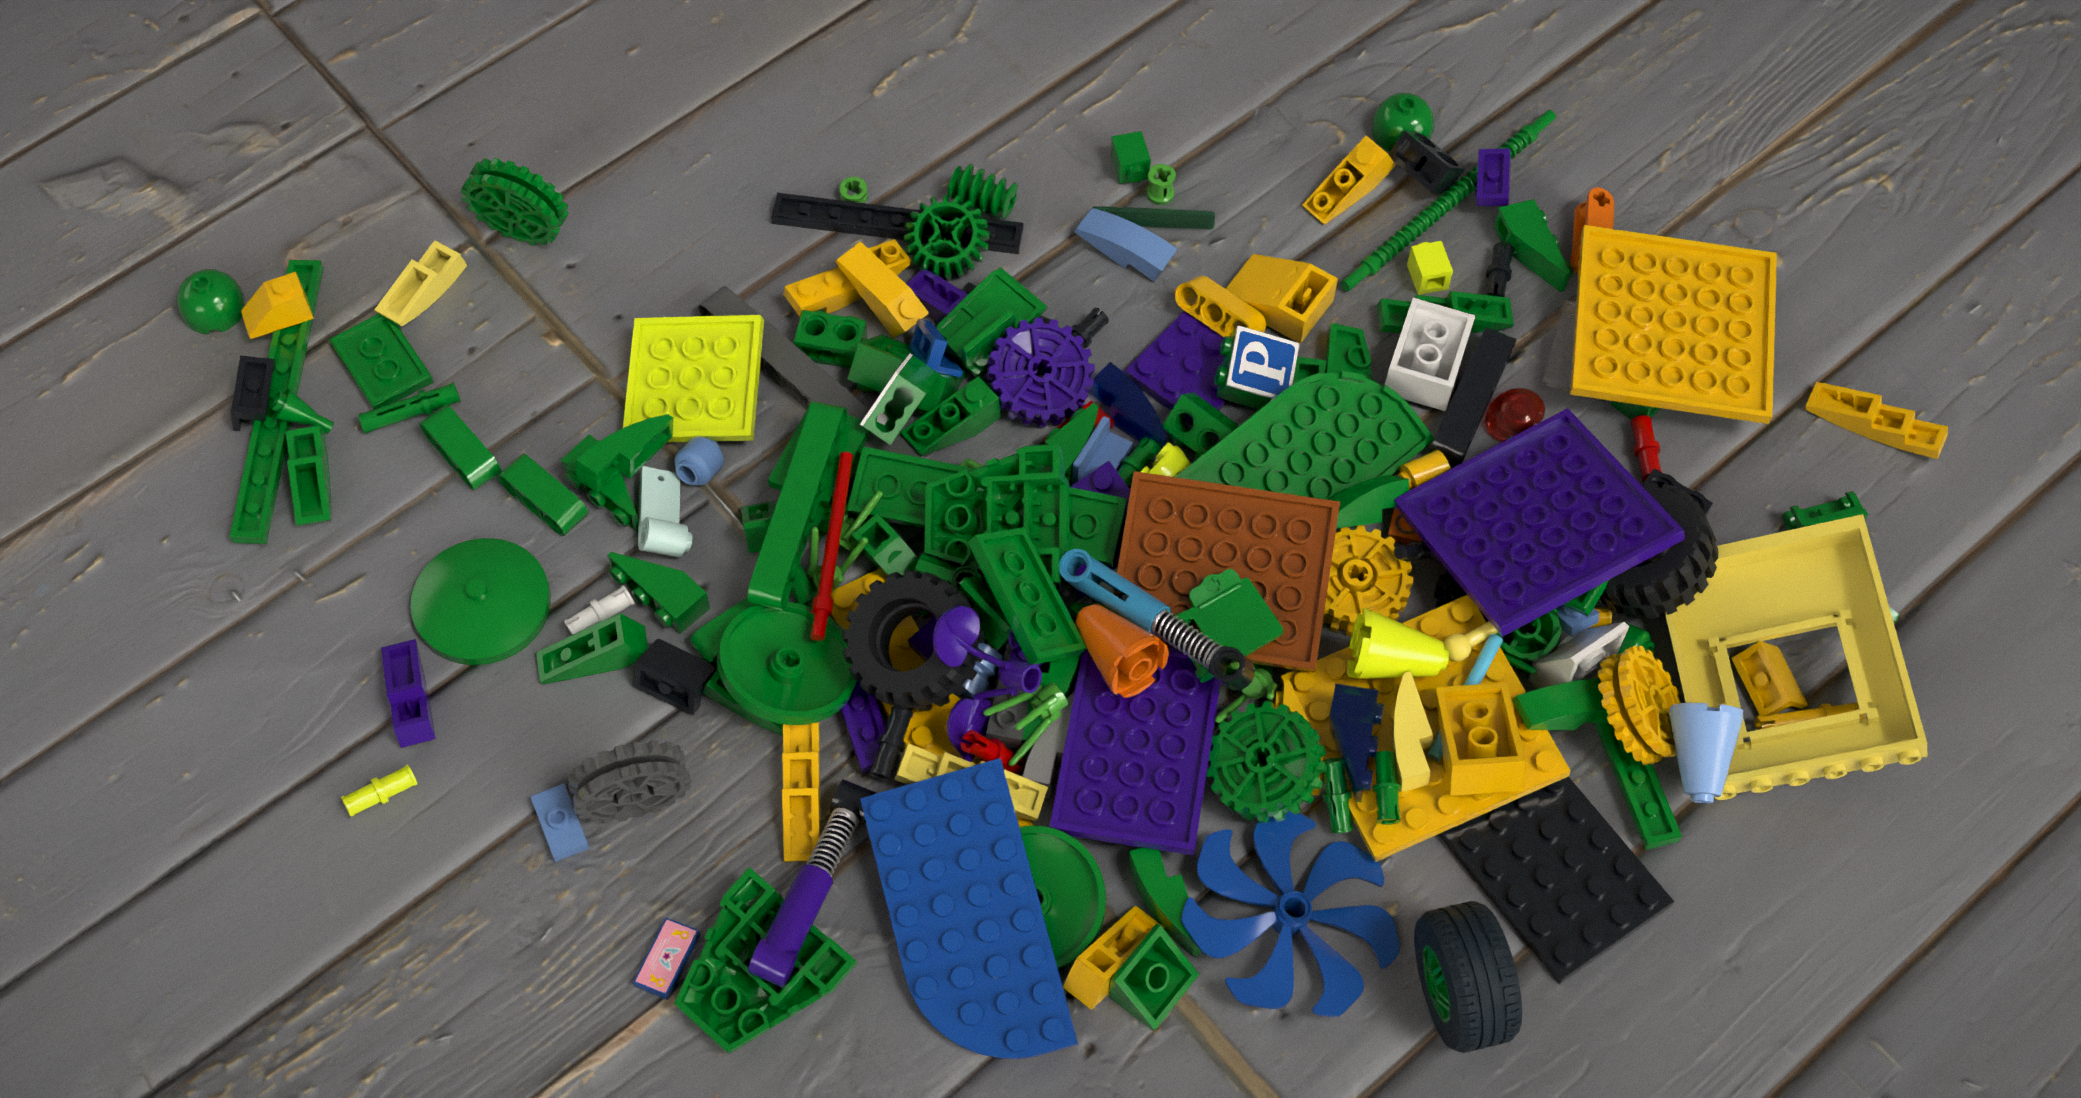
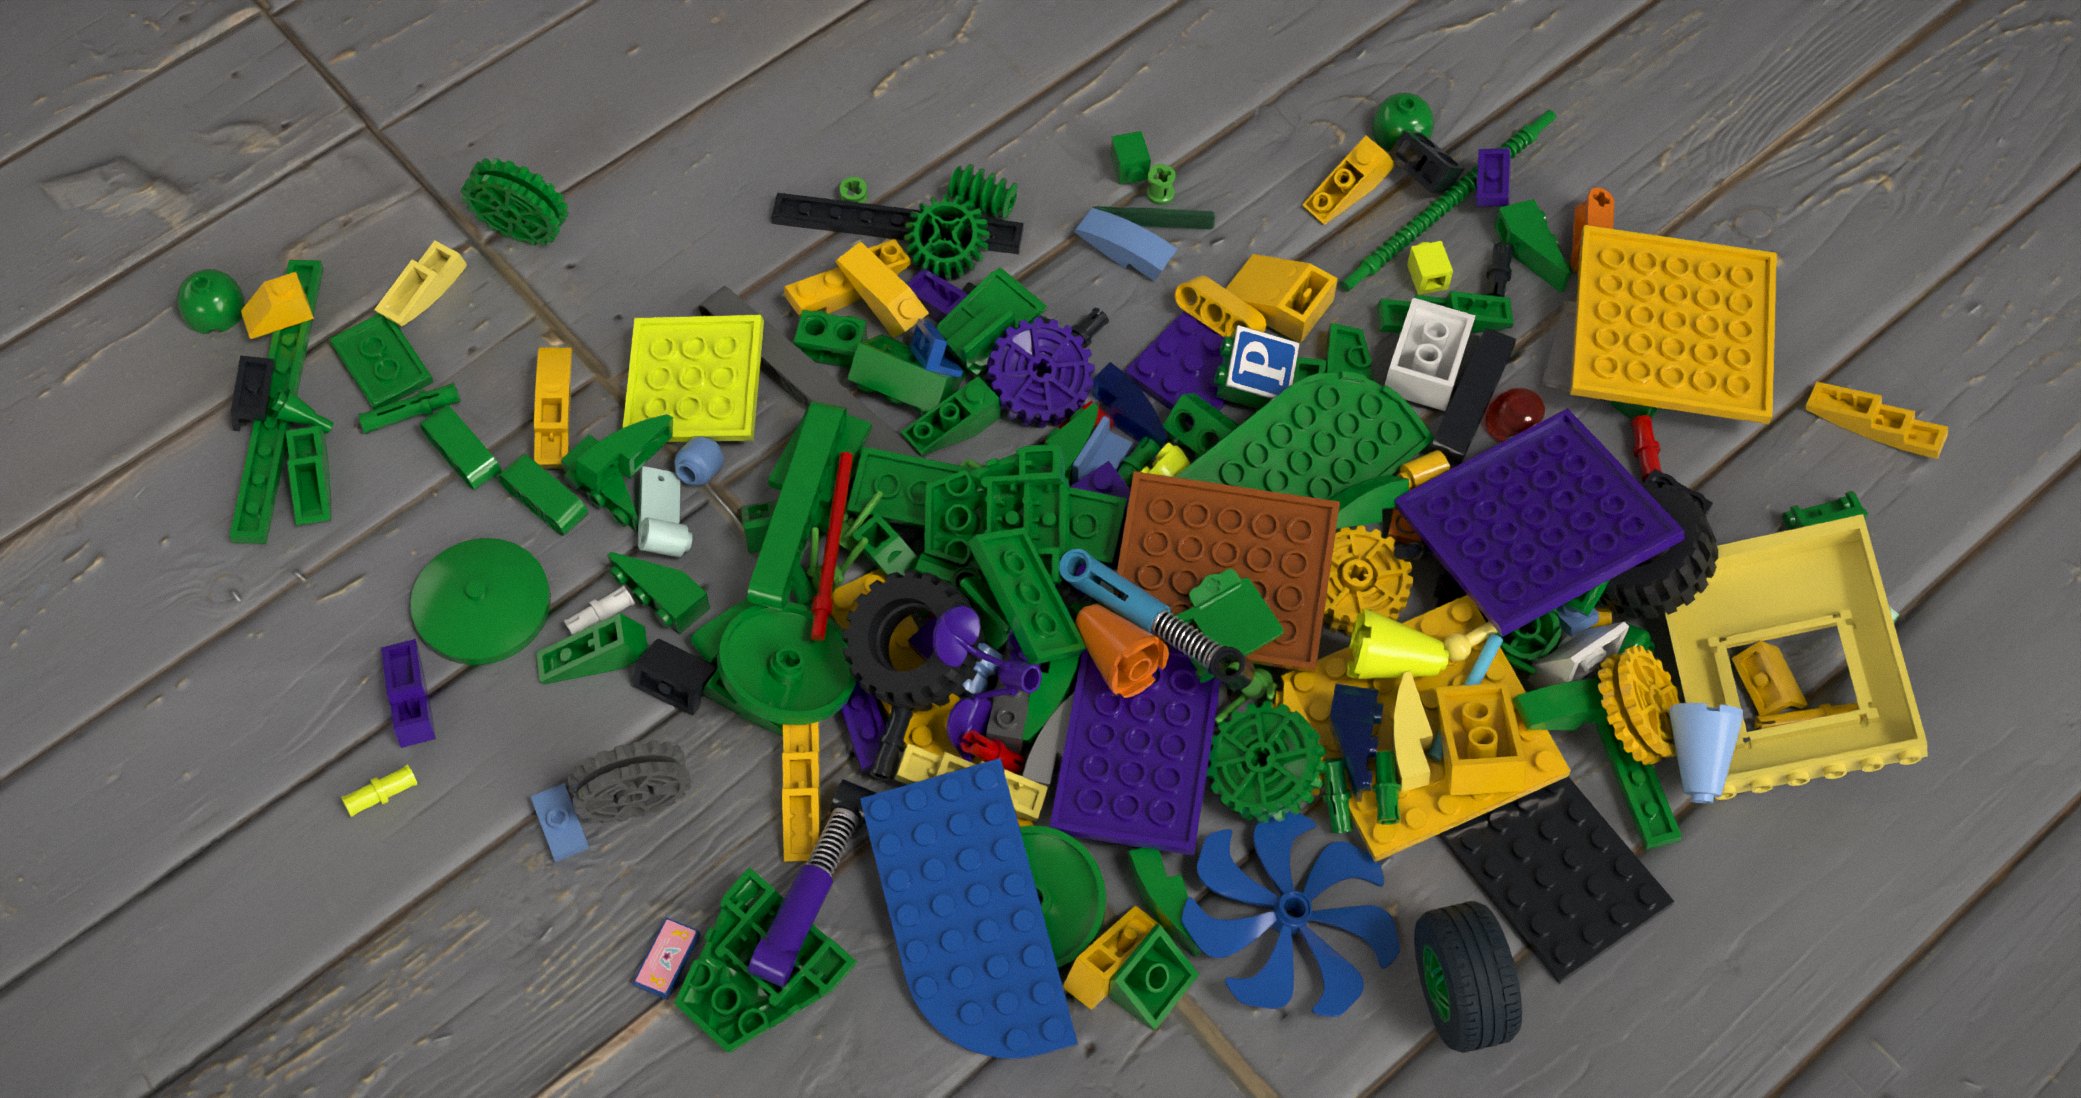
(552, 406): none -> yellow slope
(899, 399): green piece -> none
(1046, 703): bright green plant -> none

